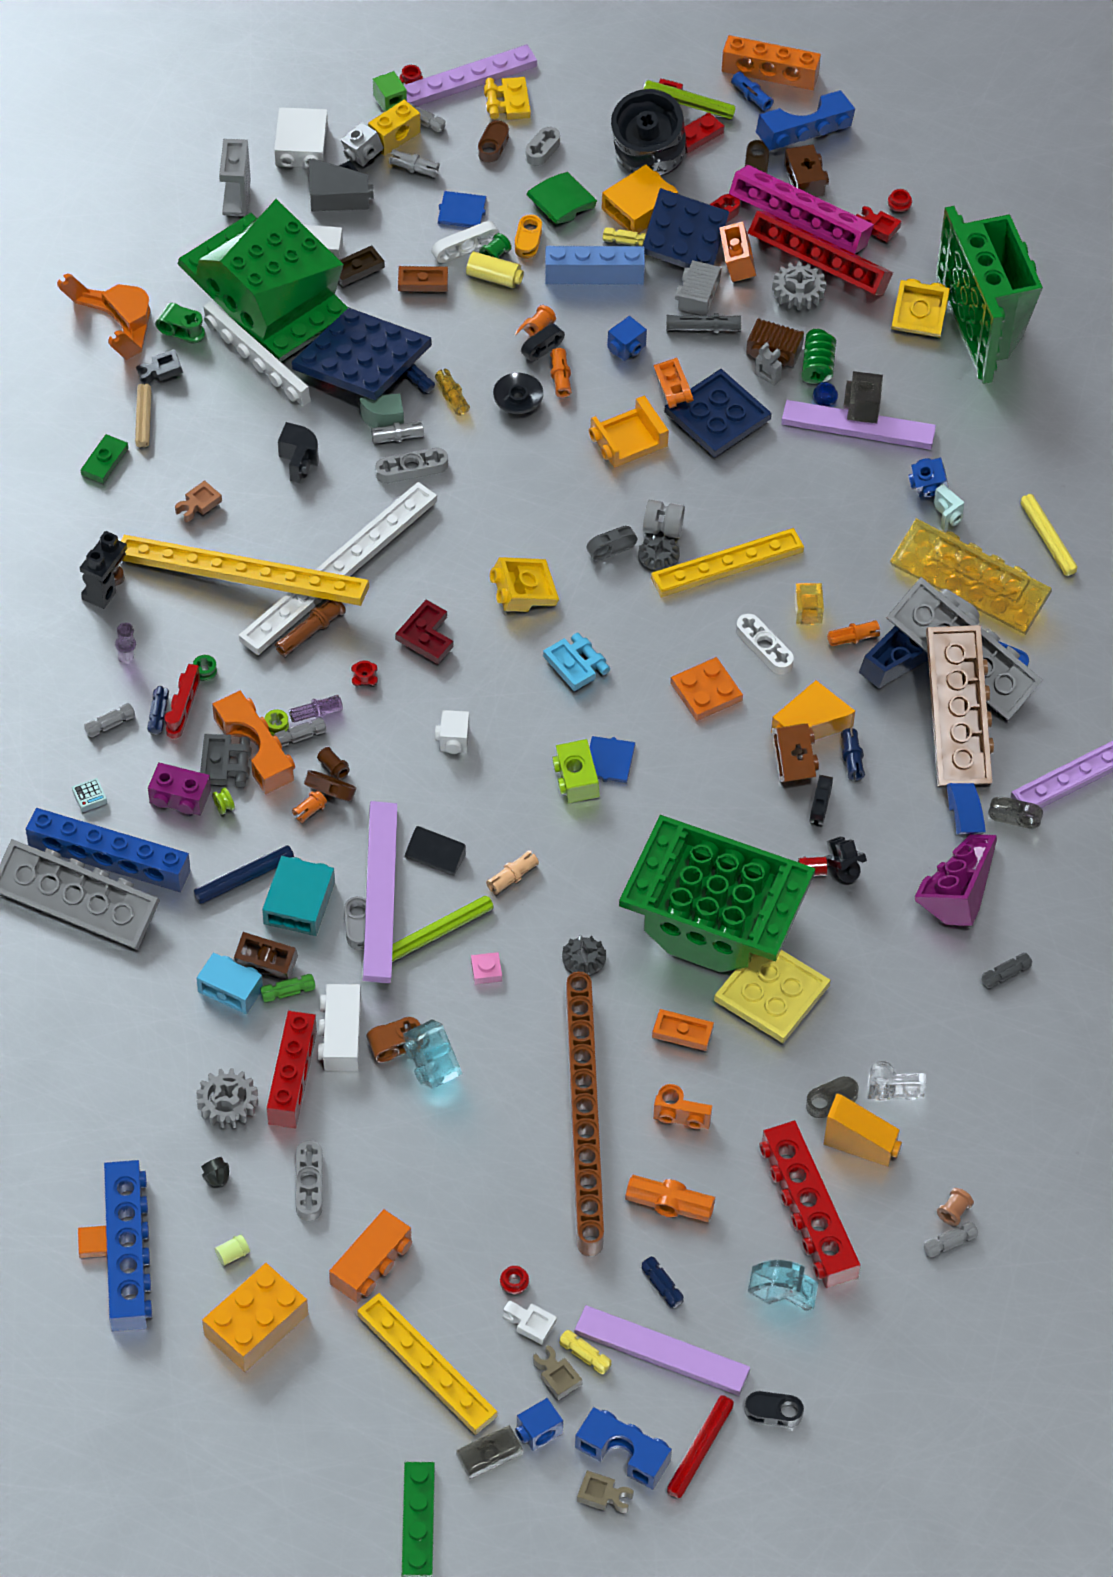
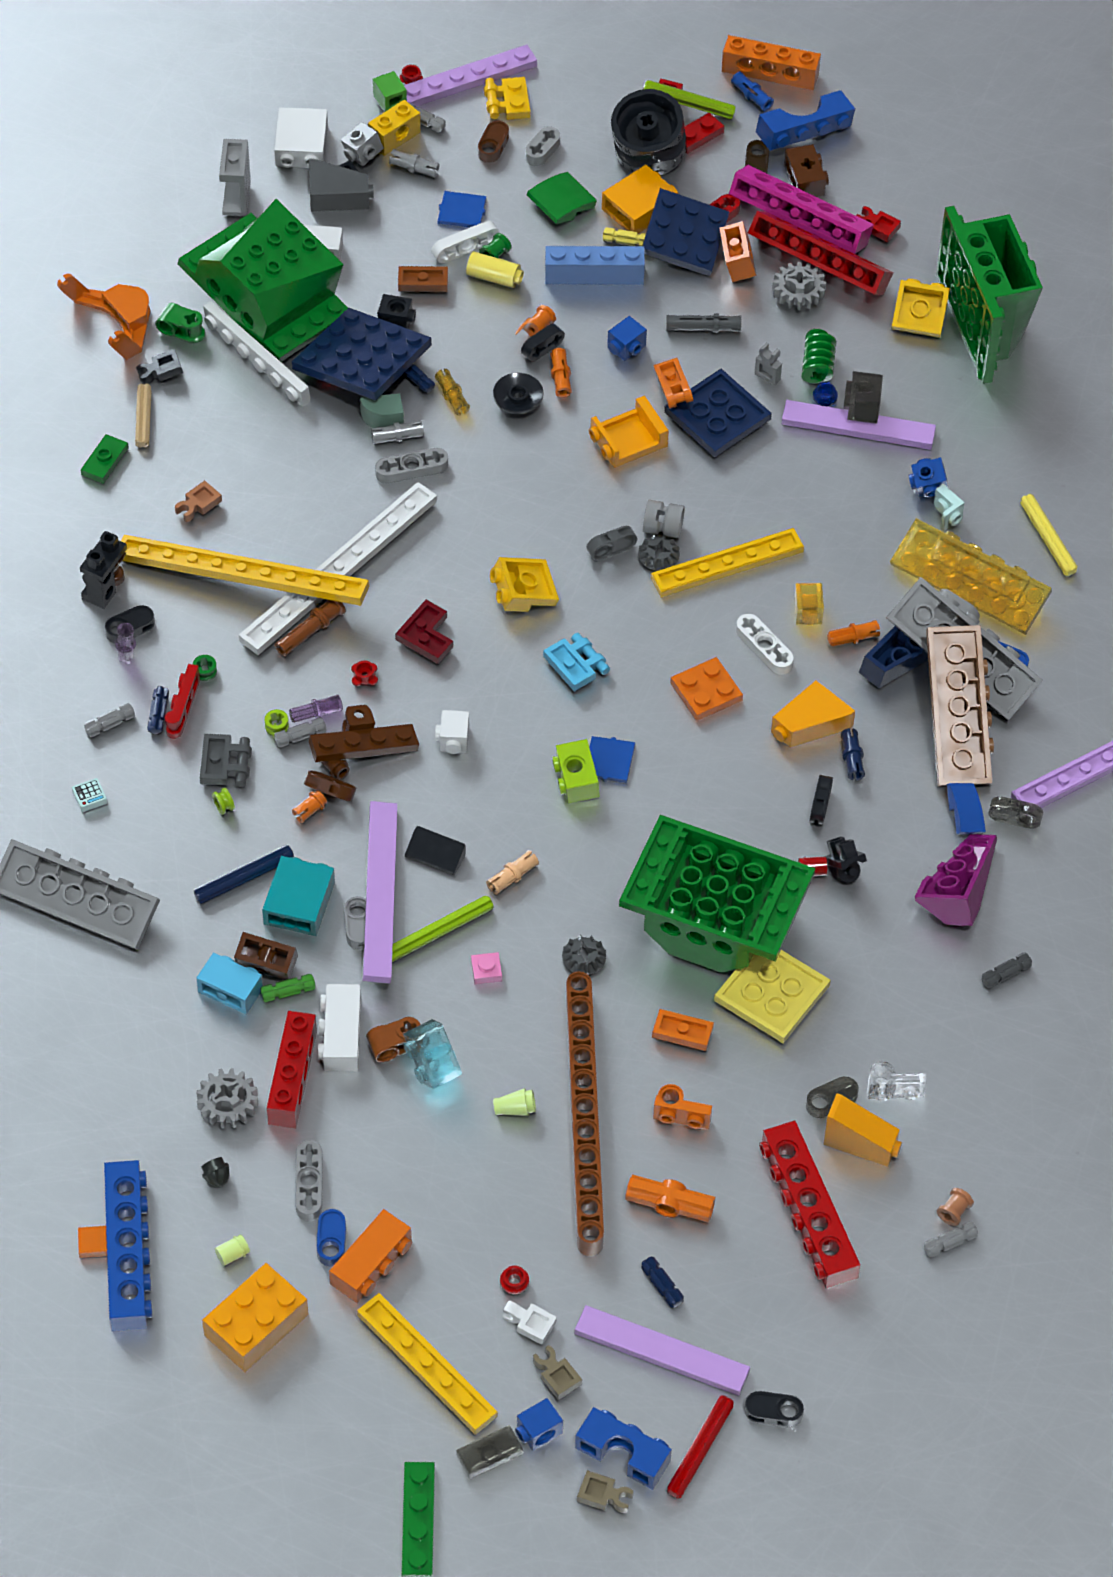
(109, 849): blue brick -> none
(139, 617): none -> black piece
(179, 789): magenta brick -> none
(239, 718): orange arch -> none
(300, 447): black brick -> none
(331, 1232): none -> blue piece
(360, 265): dark brown plate -> none
(362, 739): none -> reddish brown plate
(397, 310): none -> black brick
(515, 1103): none -> yellowish green cone
(528, 240): light orange piece -> none
(585, 1352): light yellow axle -> none
(698, 288): light grey brick -> none
(779, 337): reddish brown brick -> none
(783, 1280): clear light blue brick -> none
(784, 741): dark orange brick -> none
(900, 200): red plate -> none

